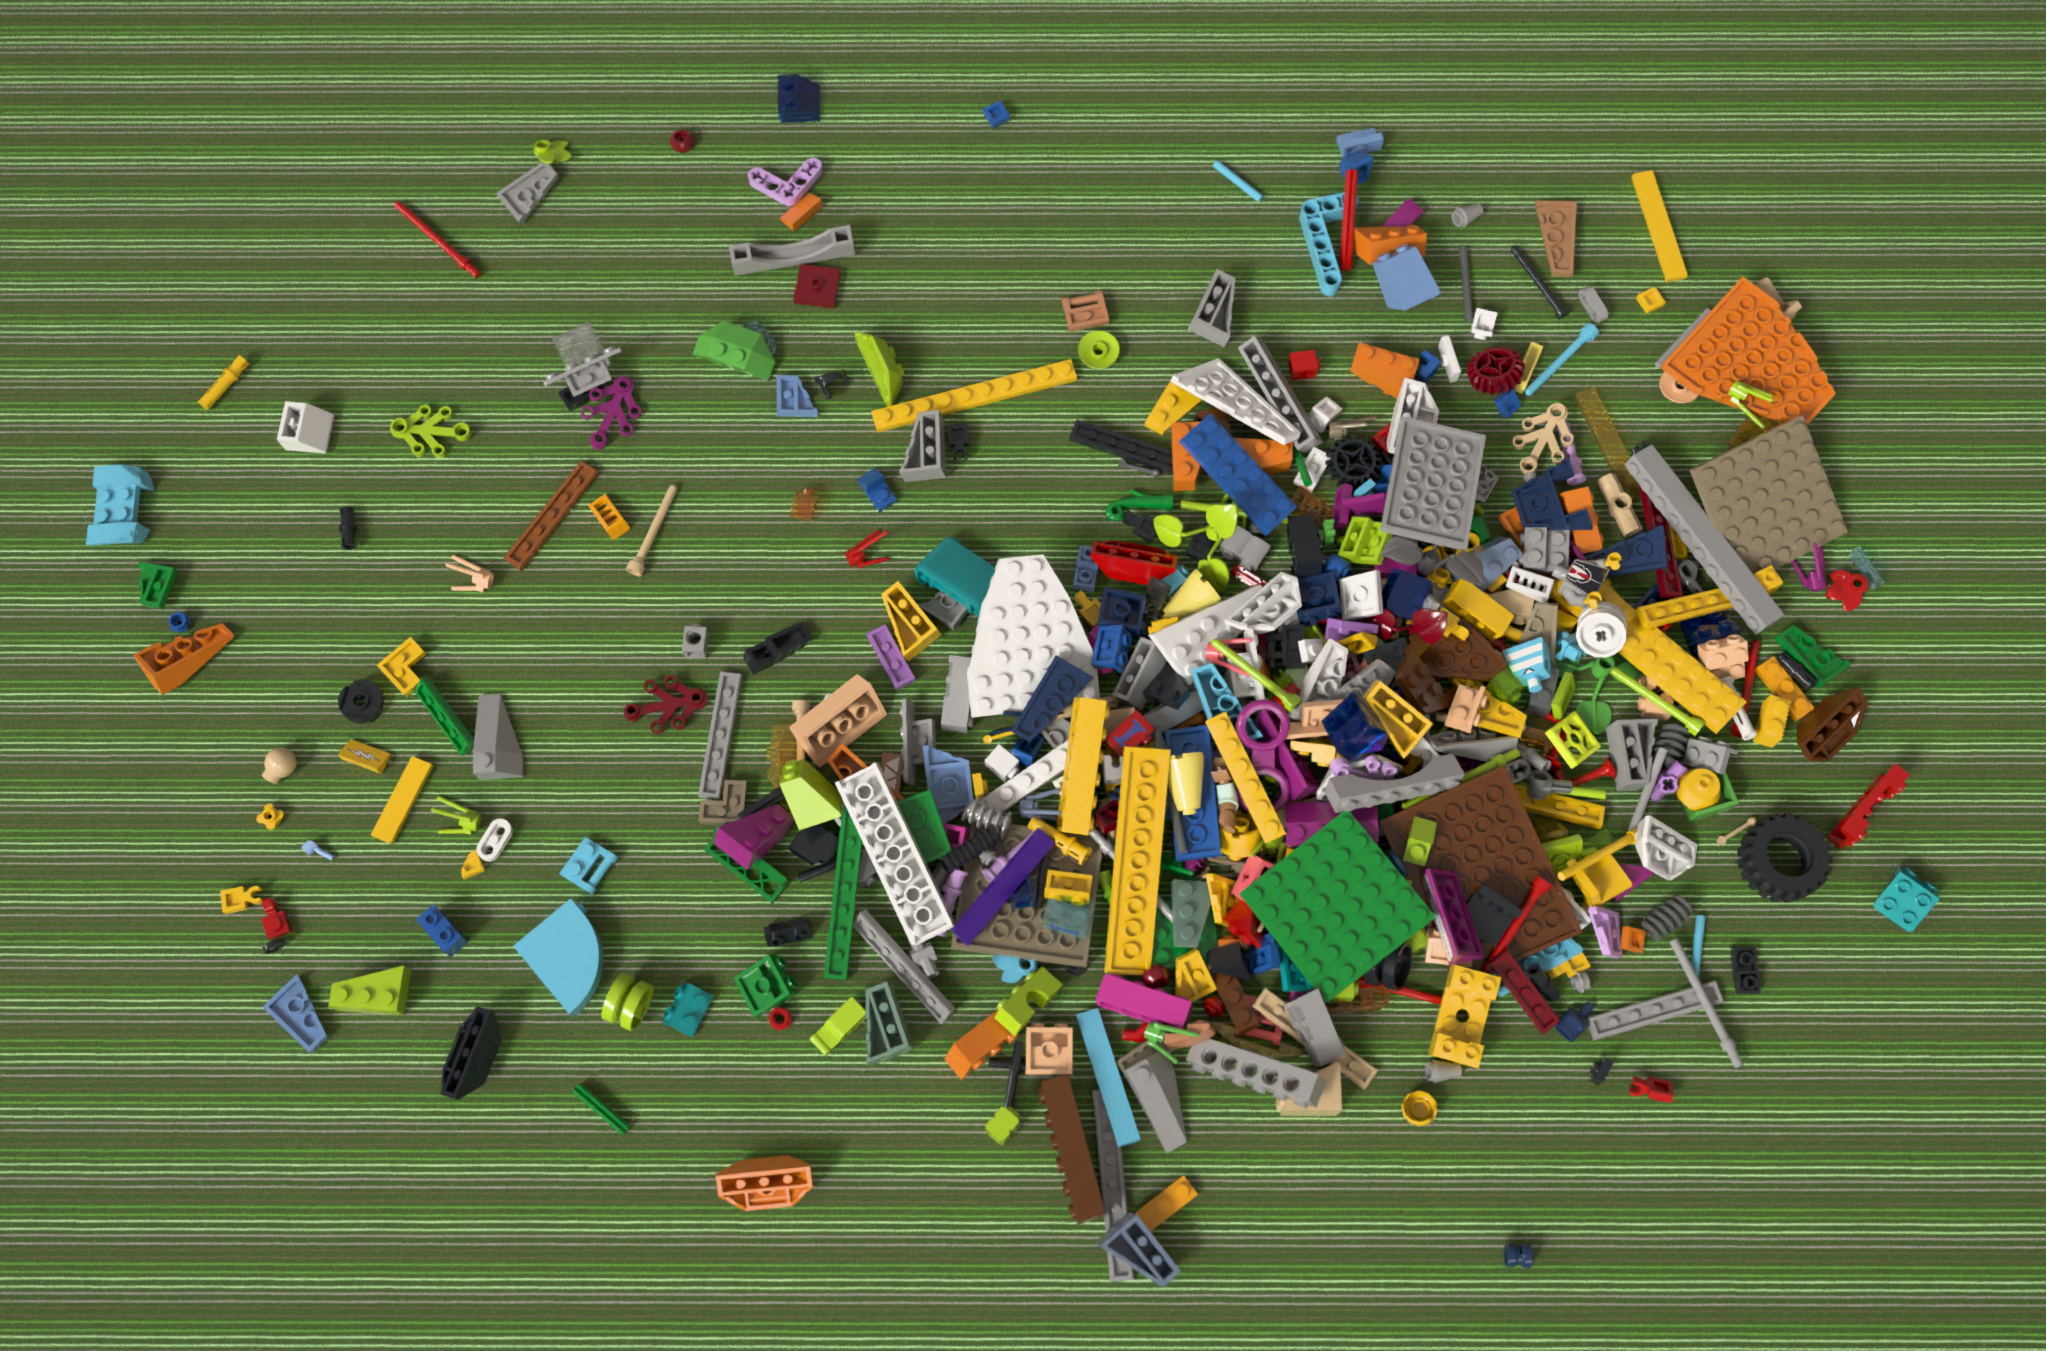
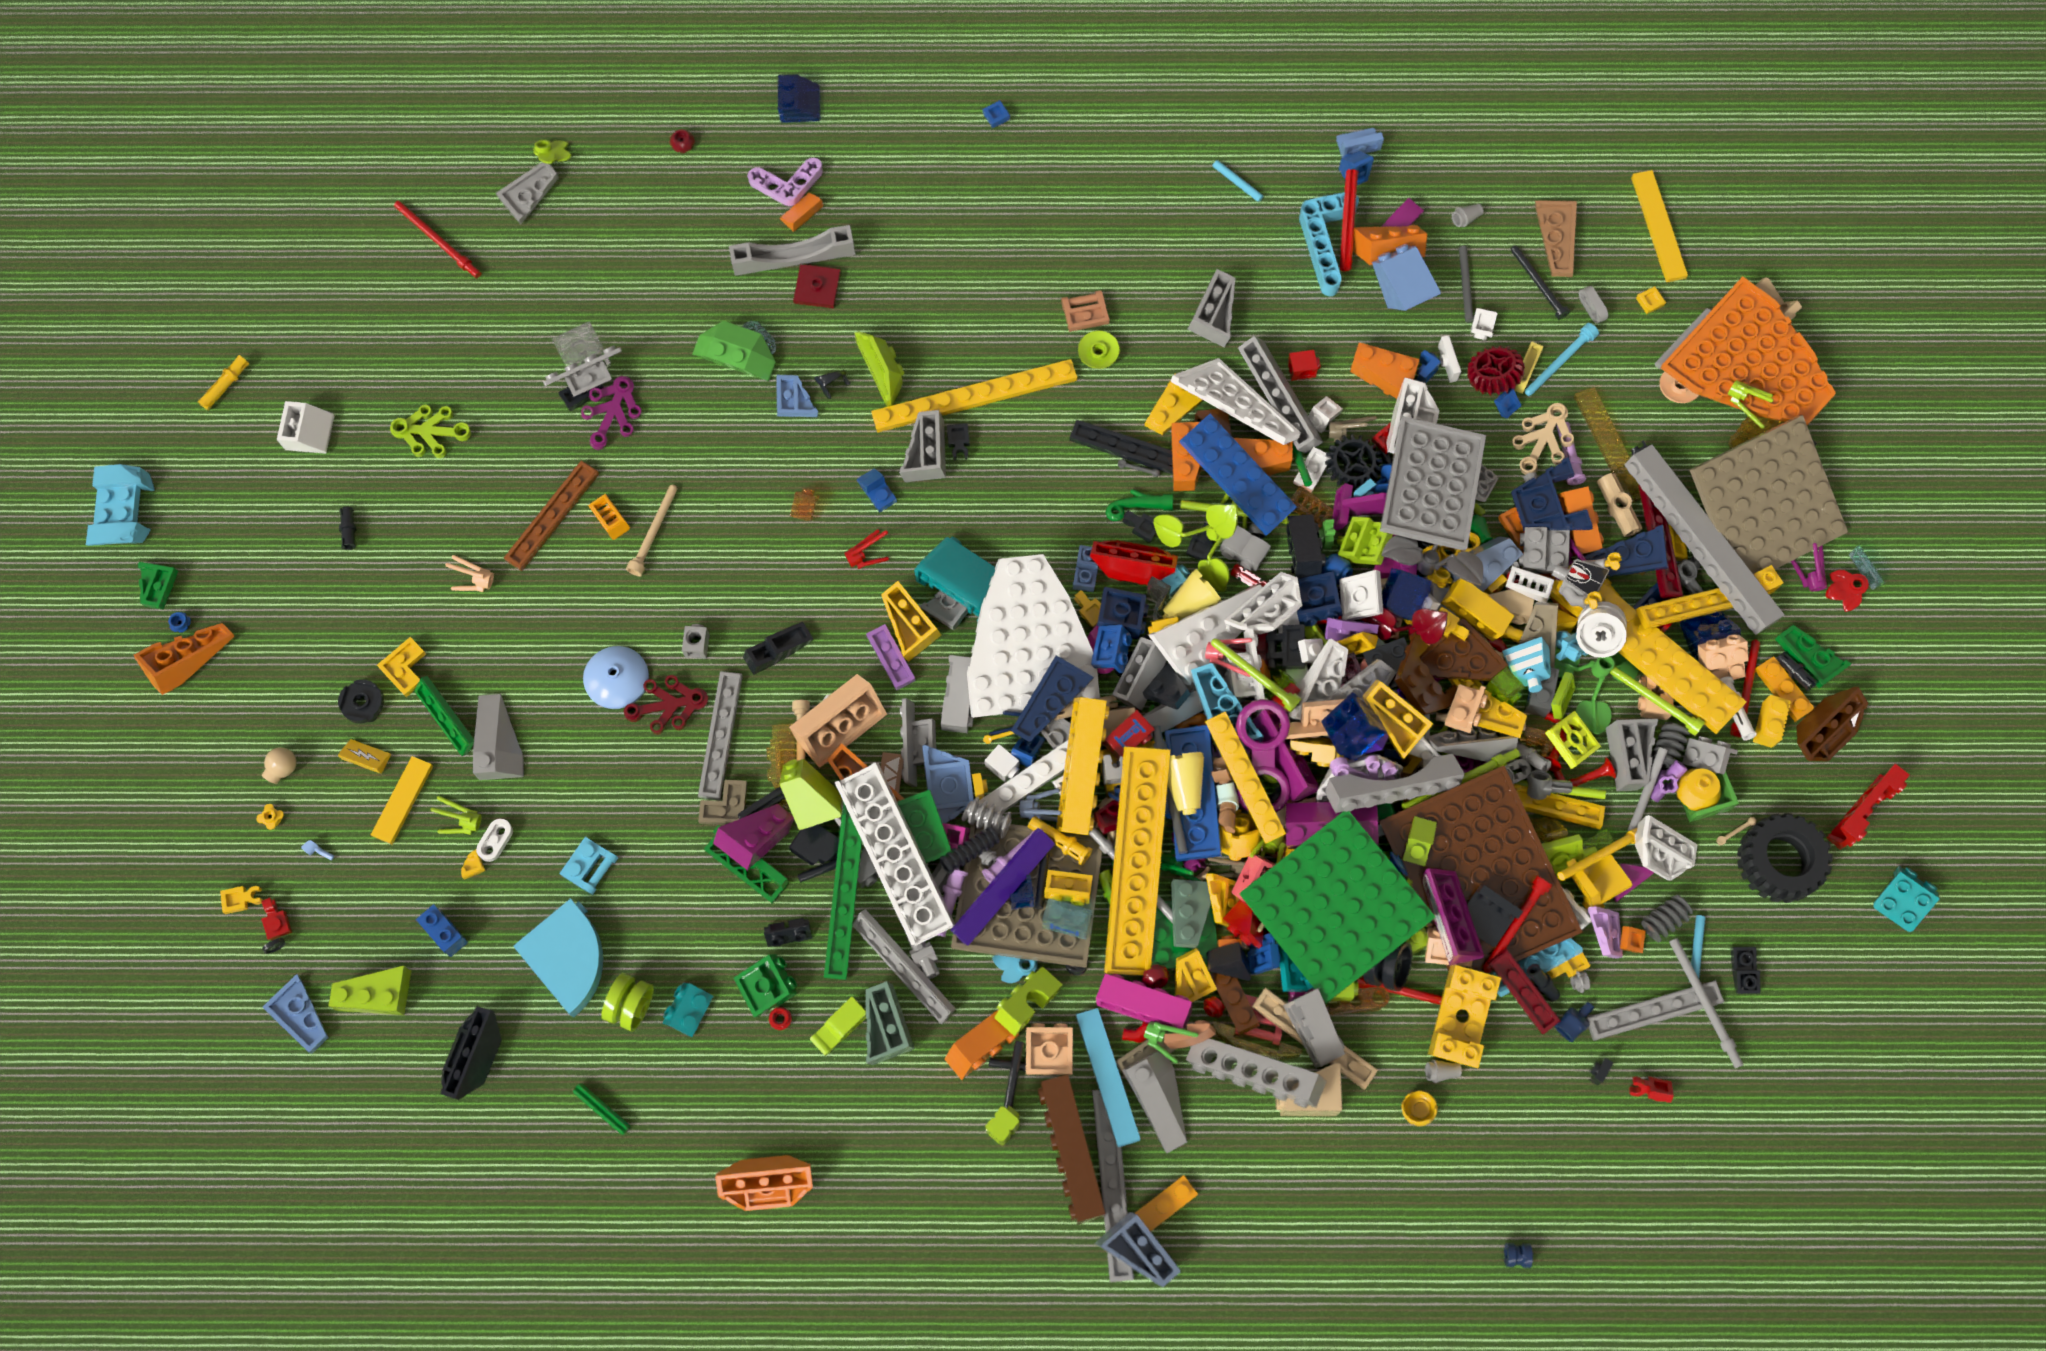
(618, 689): none -> light blue dish

